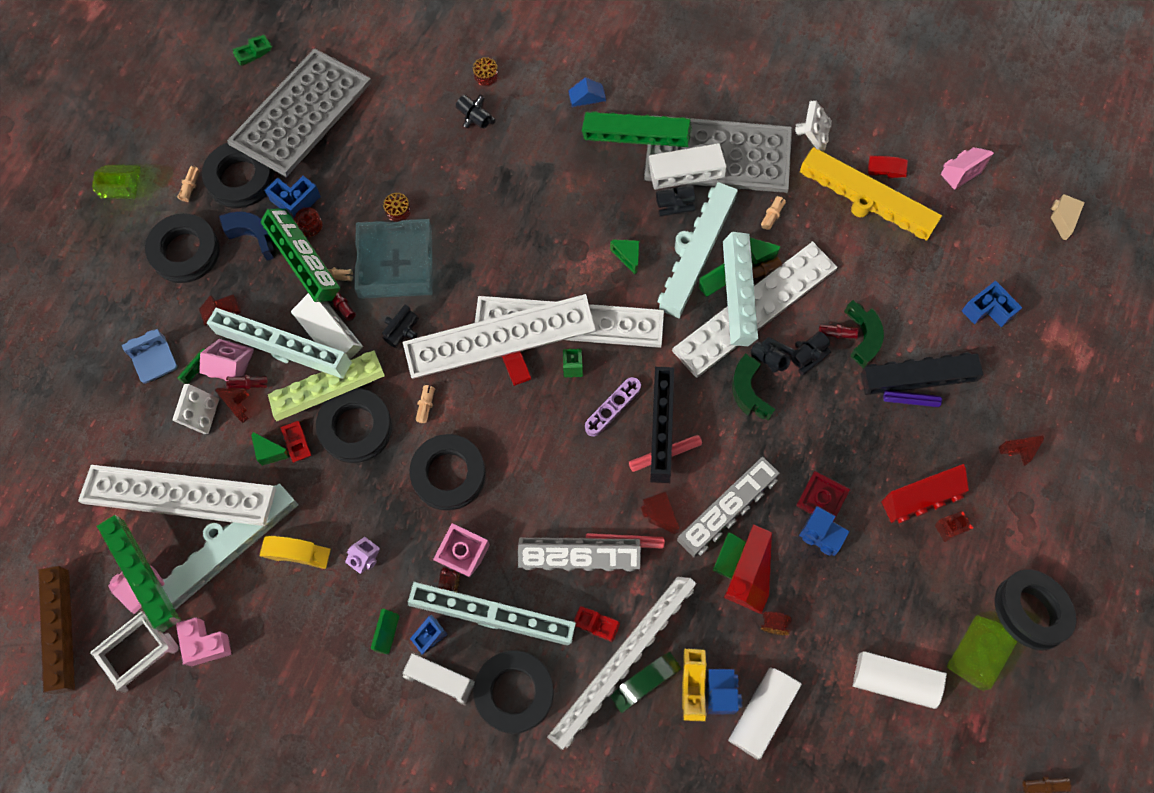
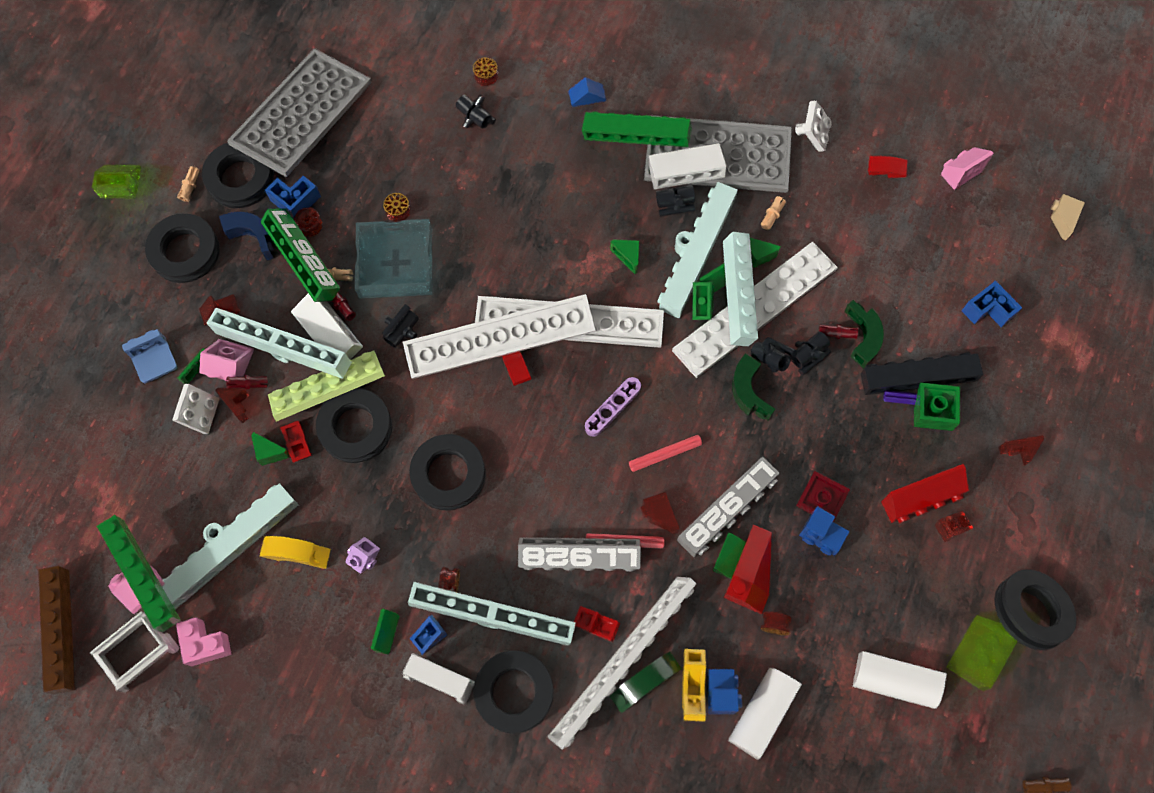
(178, 495): white plate -> none
(255, 49): green slope -> none
(425, 404): light nougat axle -> none
(461, 550): bright pink slope -> none
(572, 363): green slope -> none
(662, 425): black brick -> none
(703, 300): none -> green slope
(764, 269): reddish brown pin -> none
(869, 194): yellow hinge -> none
(937, 407): none -> green slope

